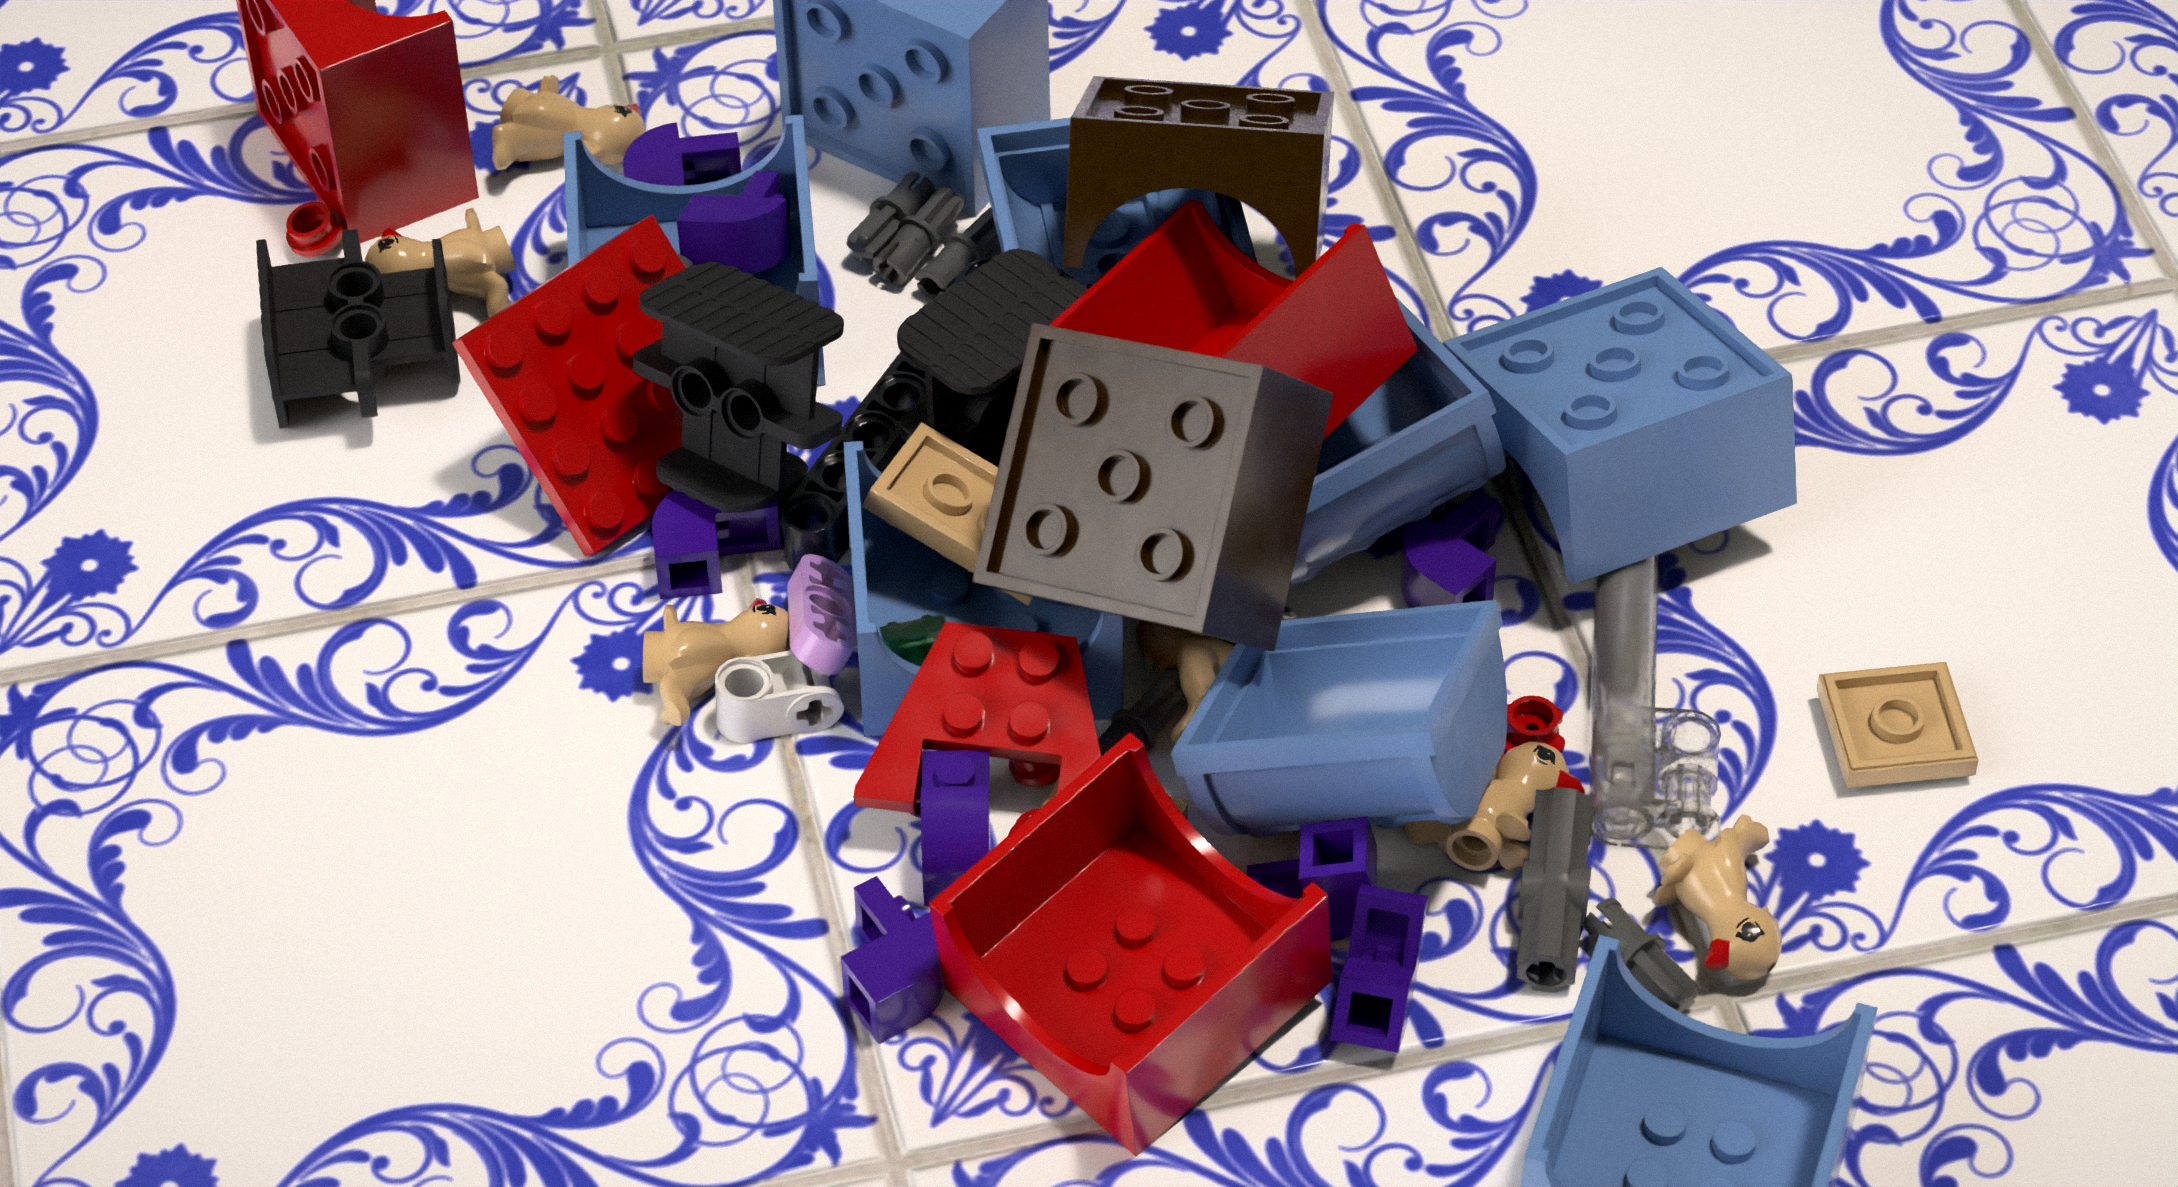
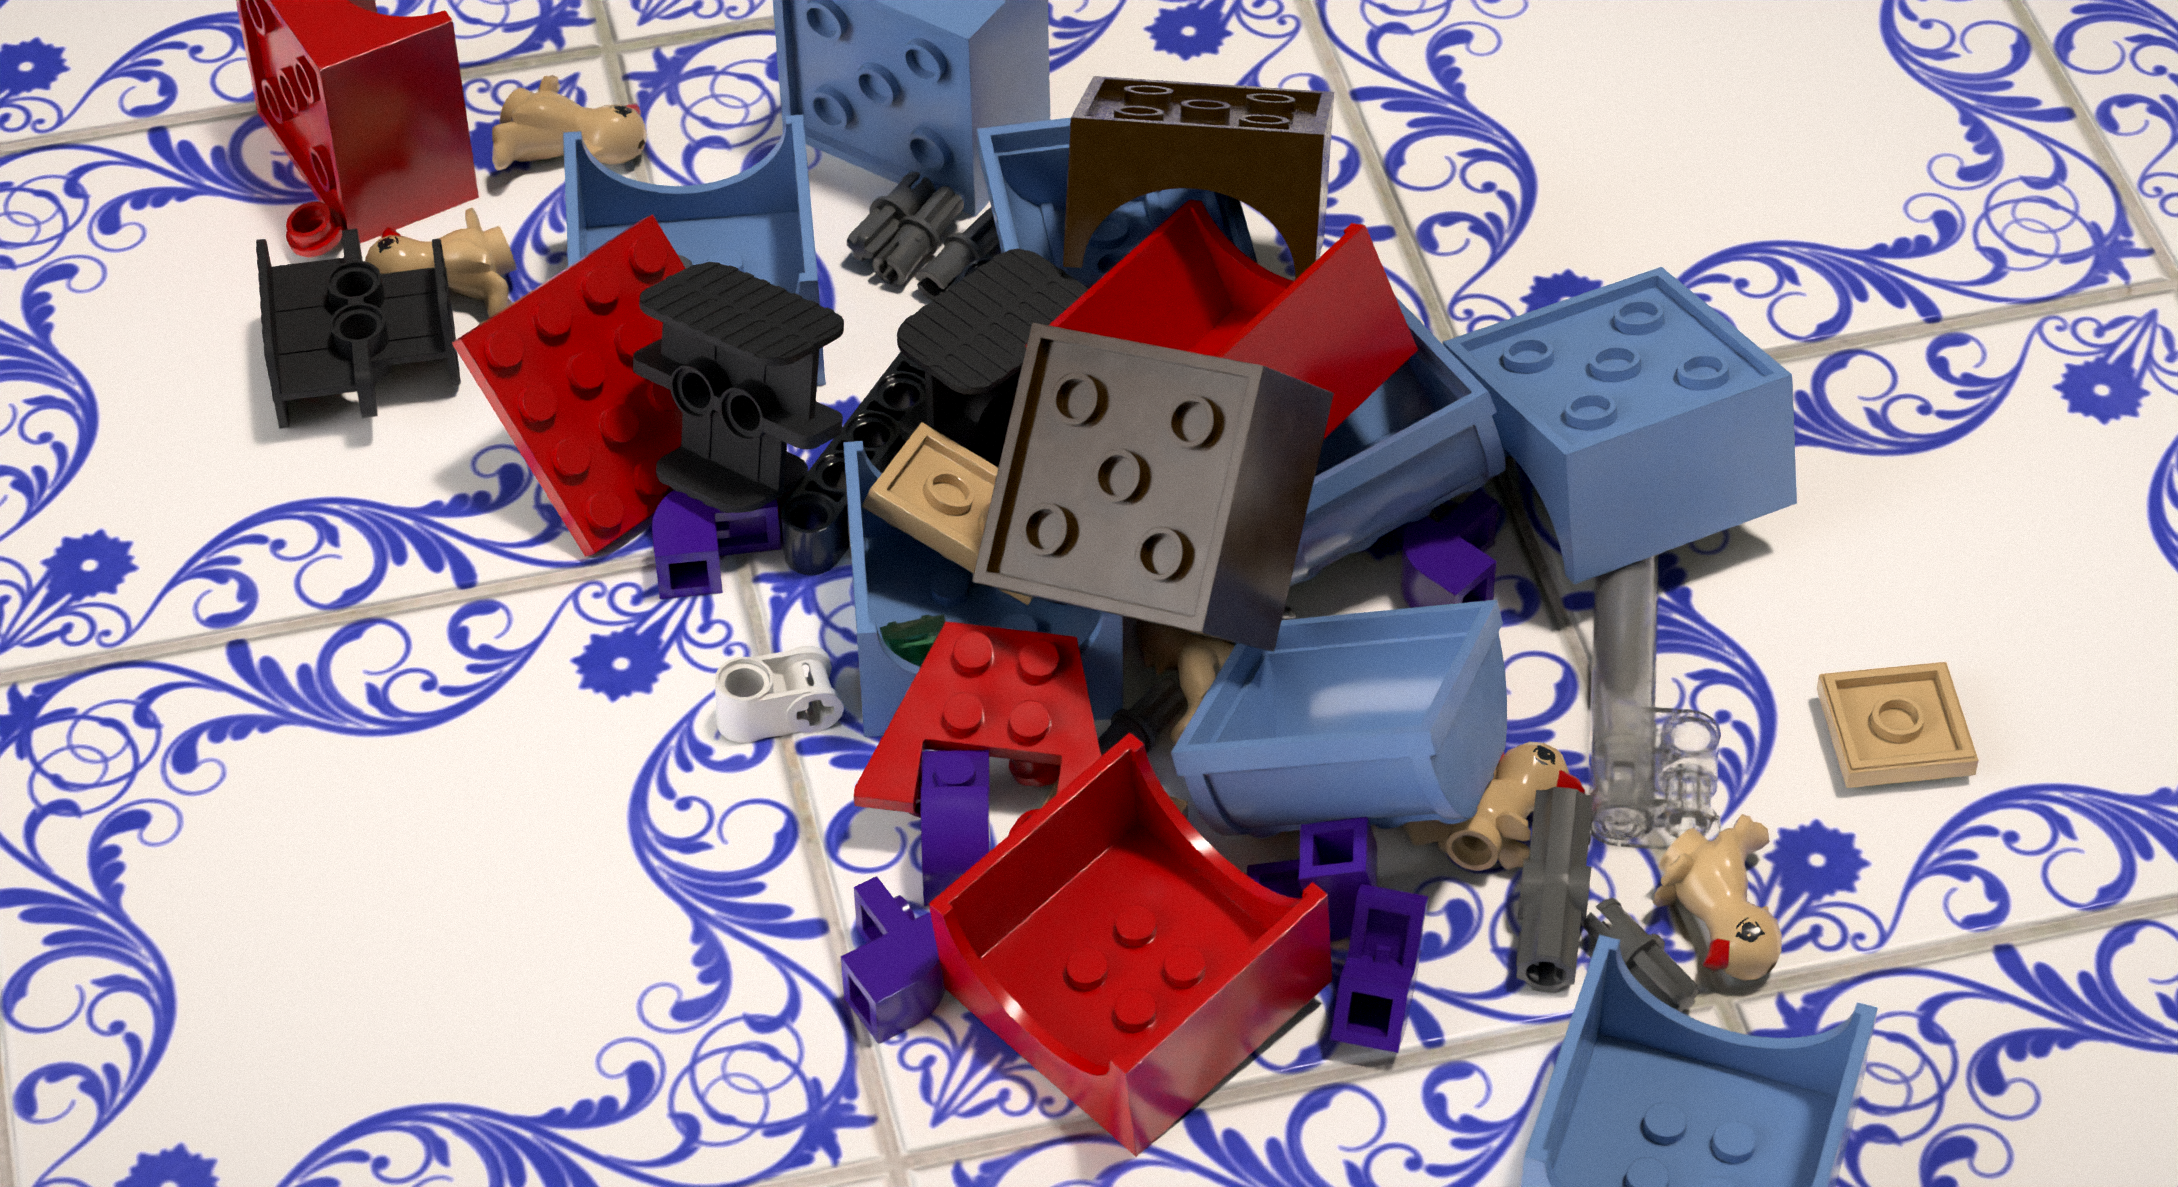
(674, 161): dark purple brick -> none
(692, 651): tan animal -> none
(738, 230): dark purple brick -> none
(821, 614): lavender beam -> none
(1533, 720): red plate -> none

